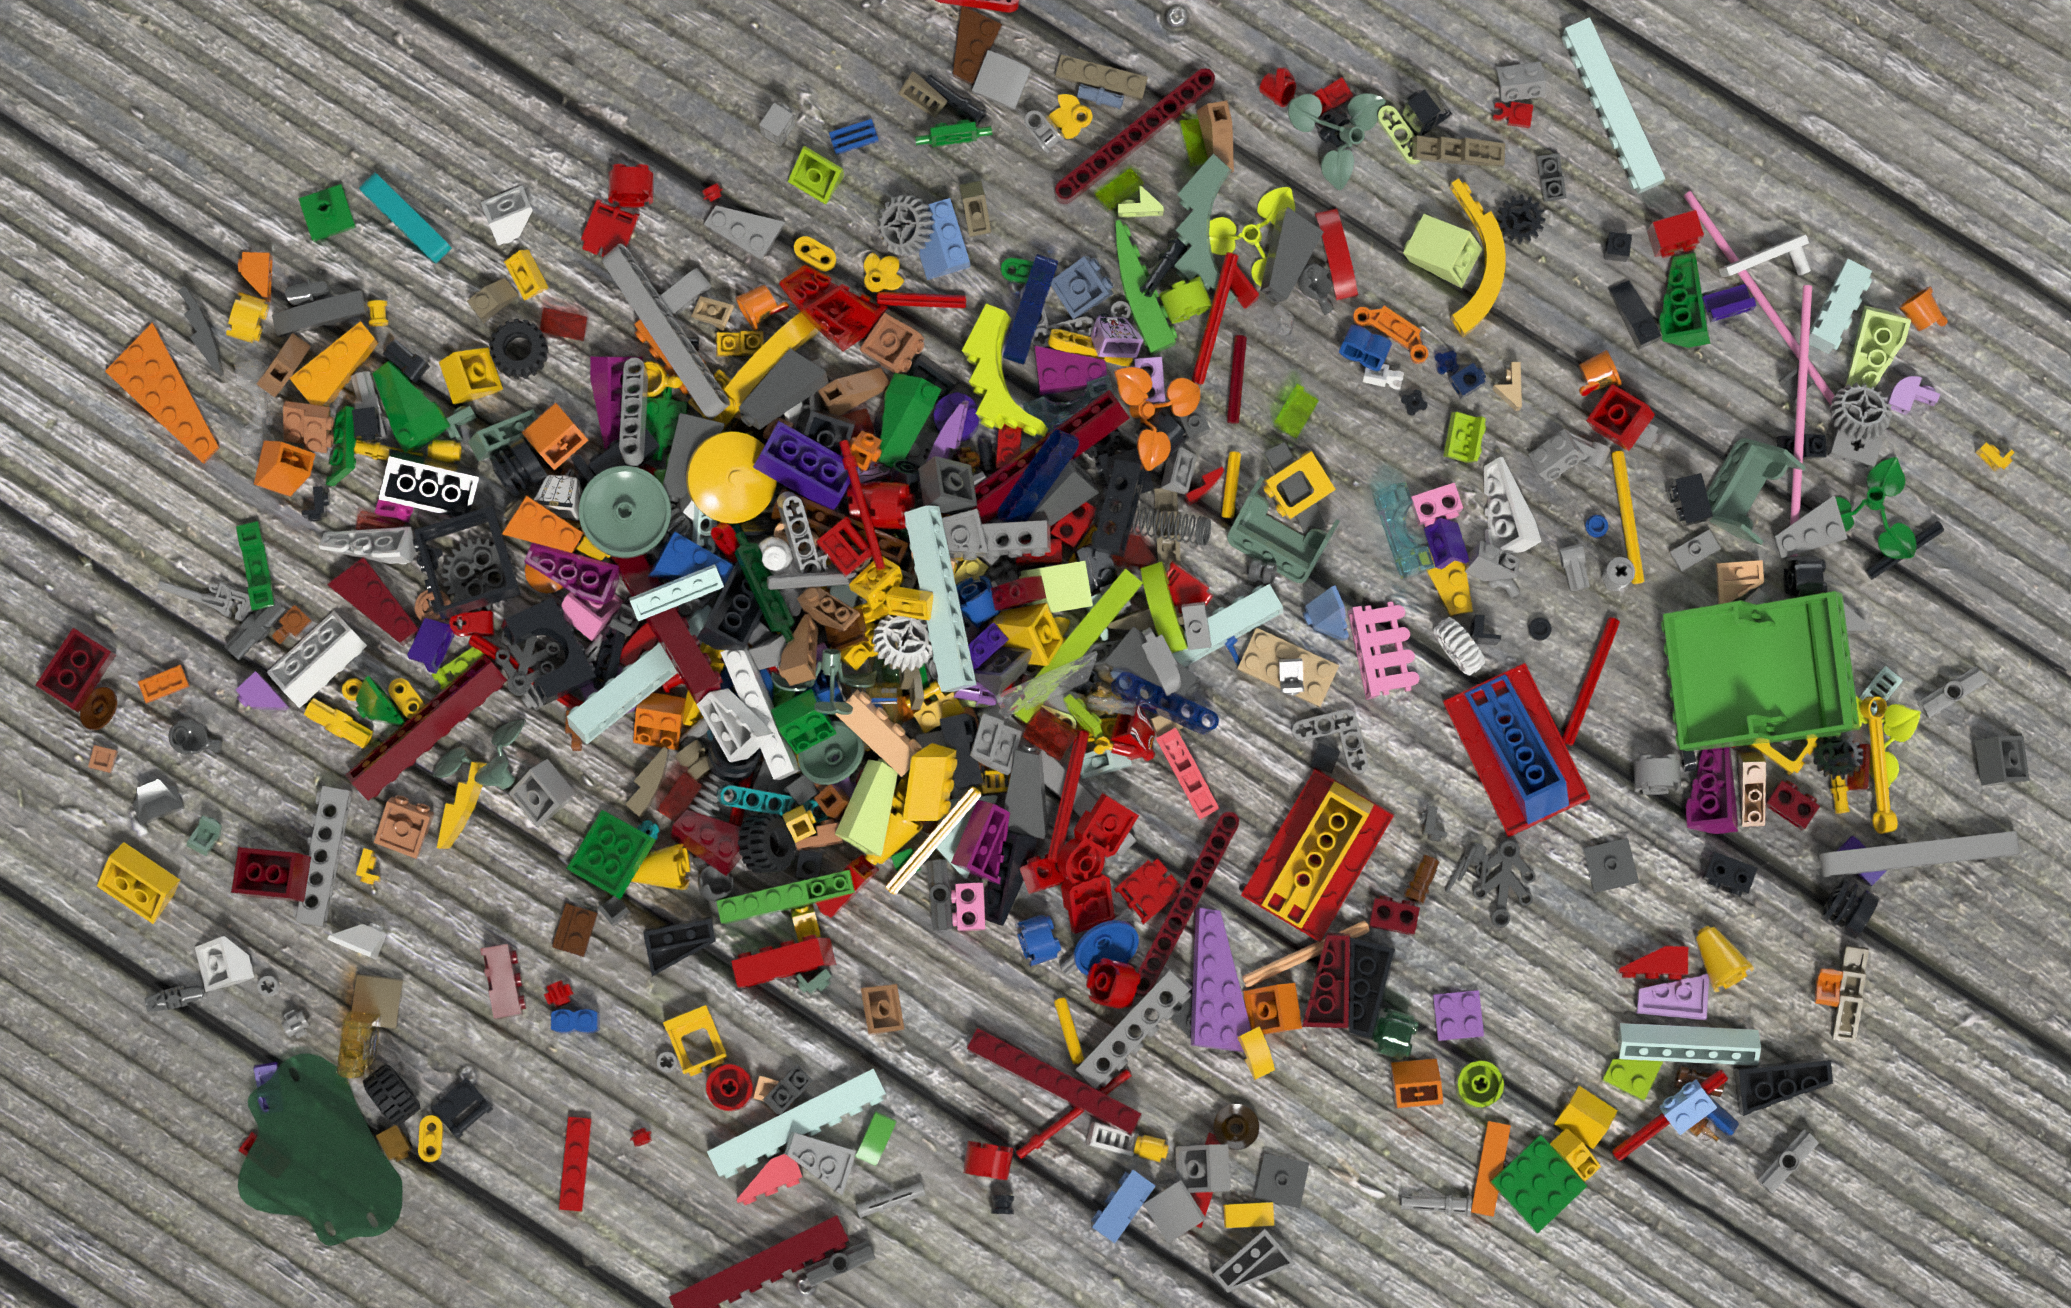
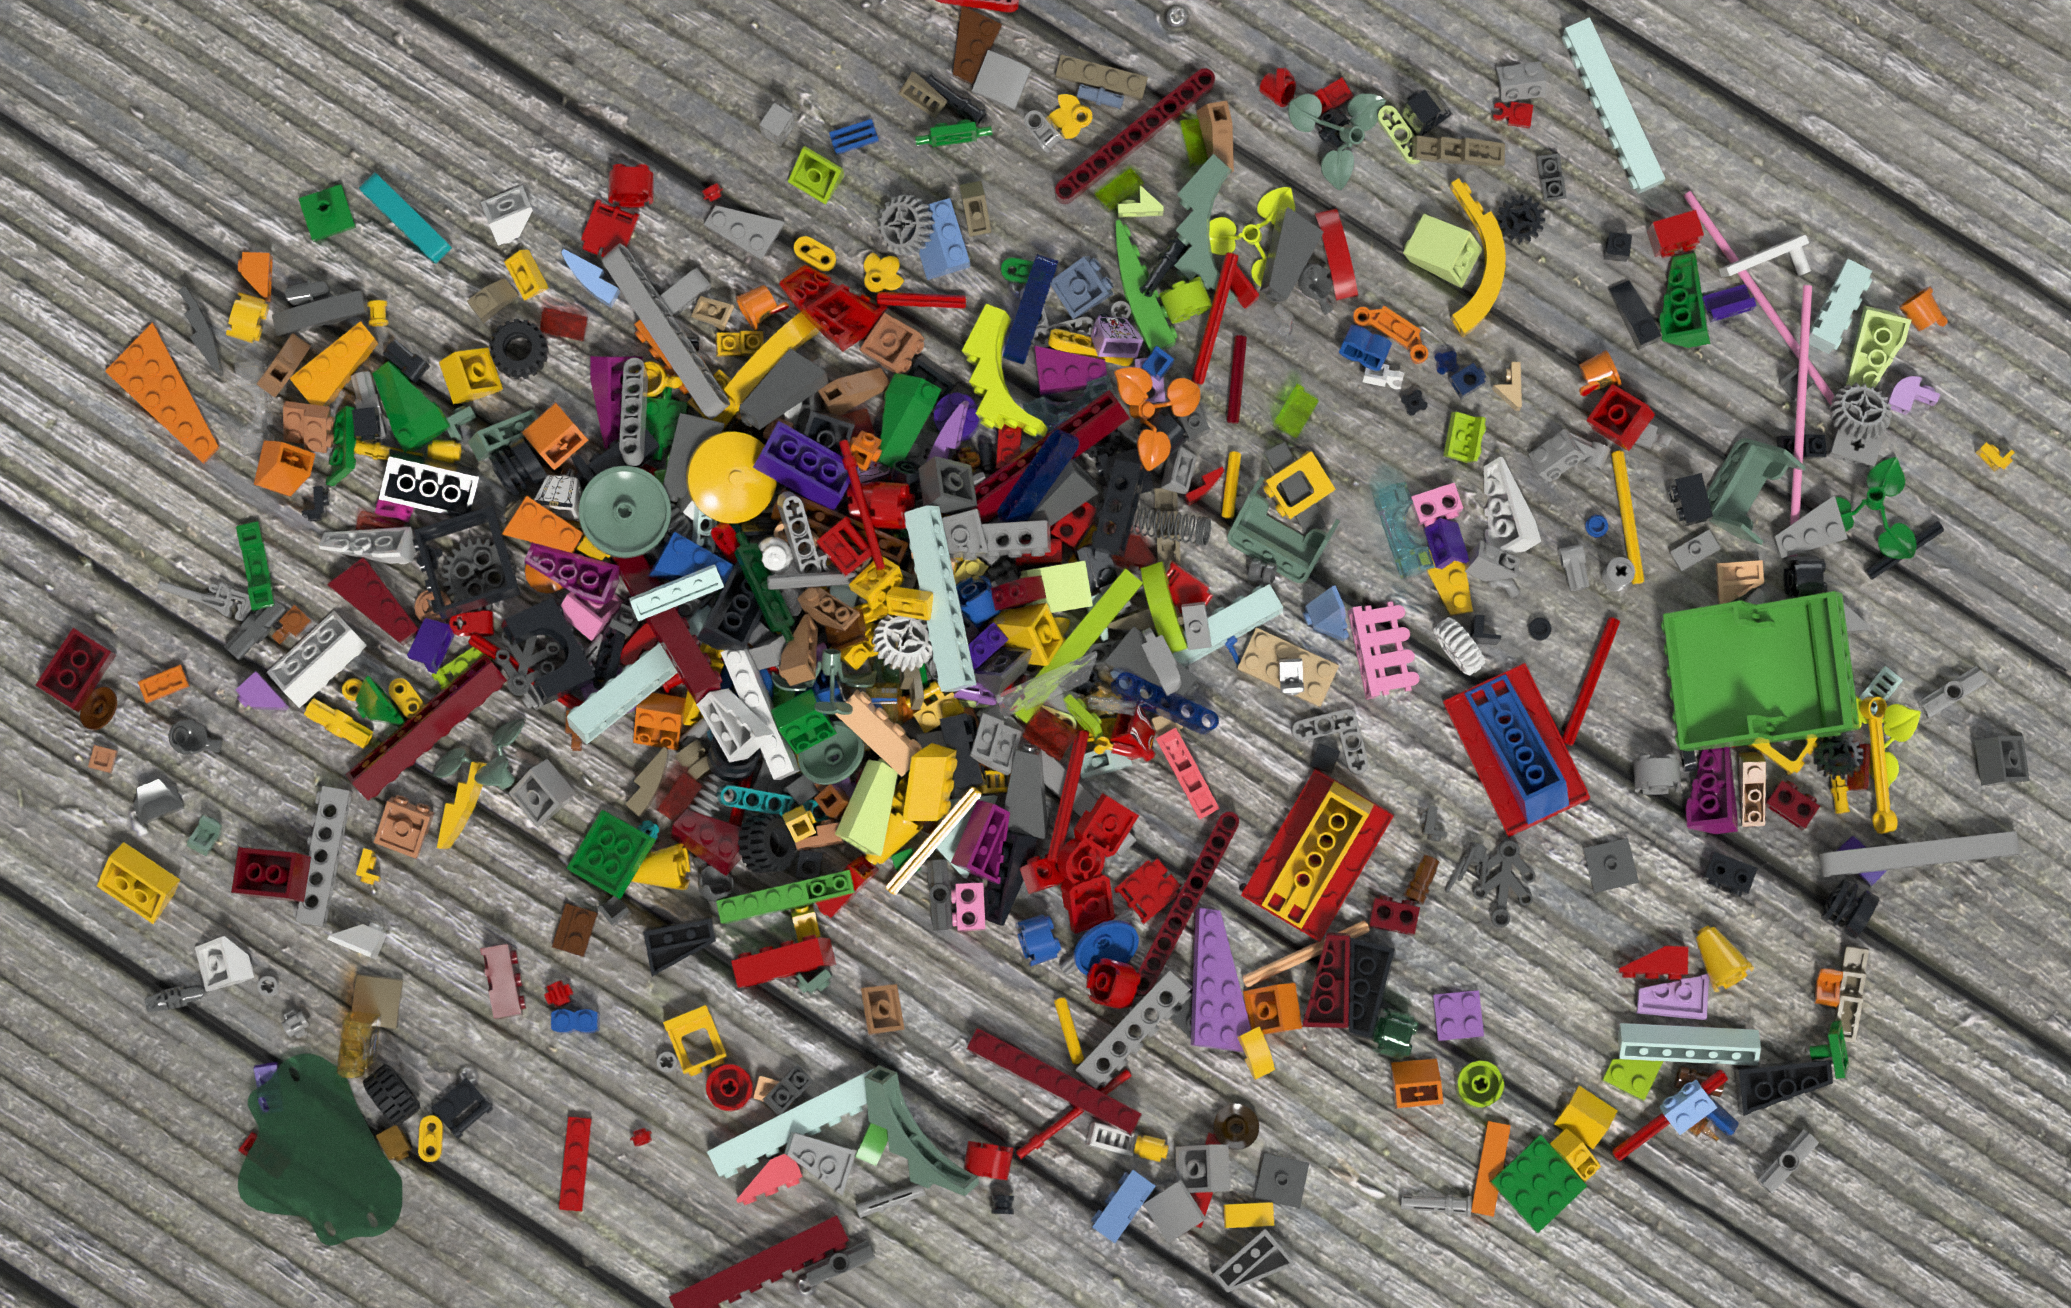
(591, 278): none -> light blue slope
(905, 1138): none -> sand green arch
(1158, 363): none -> blue panel
(1835, 1050): none -> green tile

